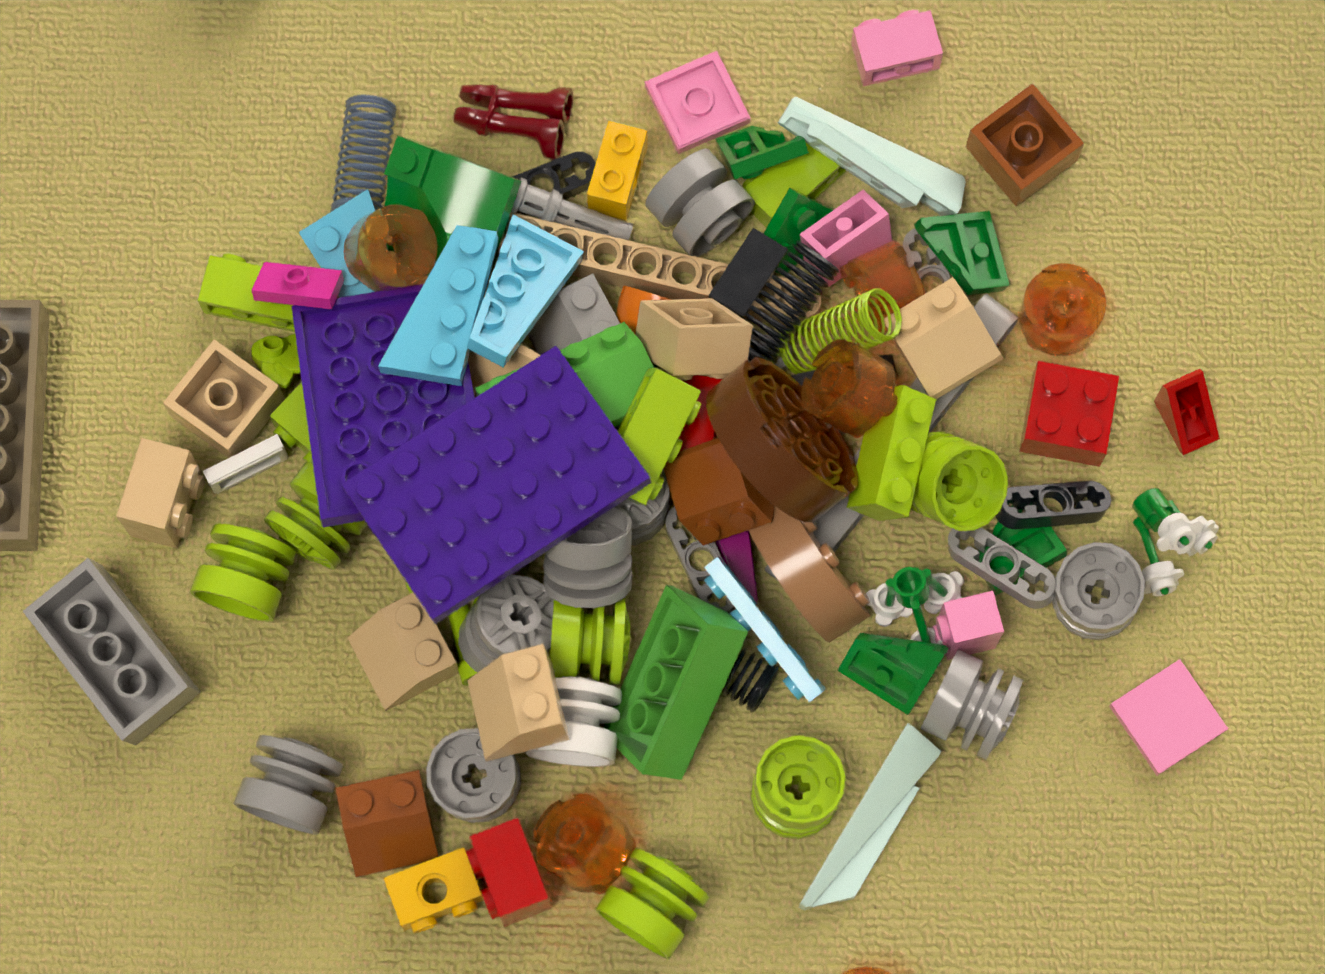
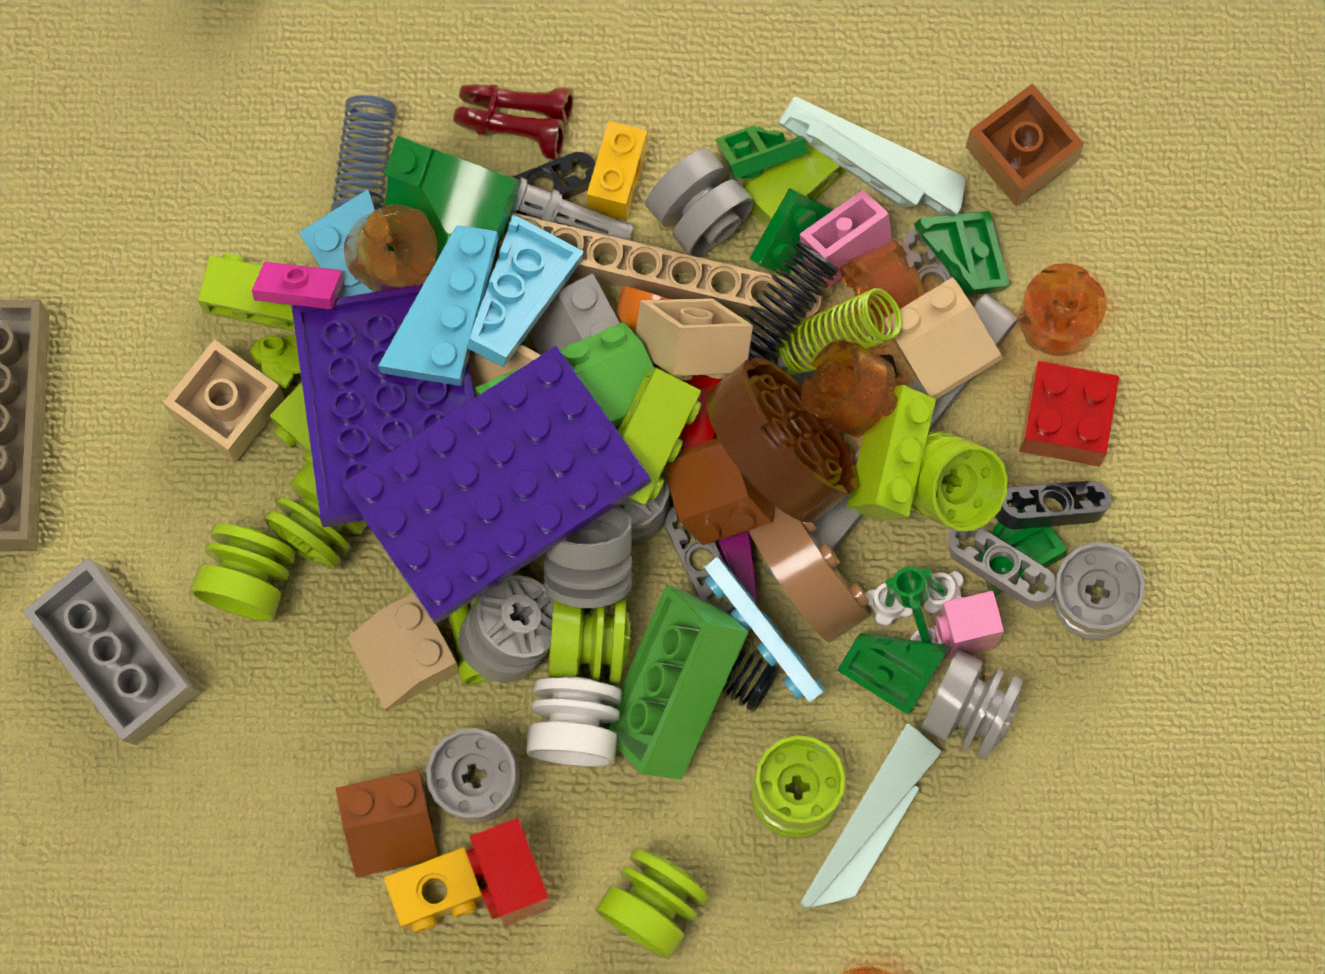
(160, 493): tan brick -> none
(246, 464): white tile -> none
(288, 784): light grey wheel -> none
(517, 703): tan slope -> none
(583, 843): clear orange brick -> none
(697, 102): bright pink tile -> none
(748, 272): black tile -> none
(896, 47): bright pink brick -> none
(1168, 717): bright pink tile -> none
(1175, 533): white plant -> none
(1188, 412): red slope -> none

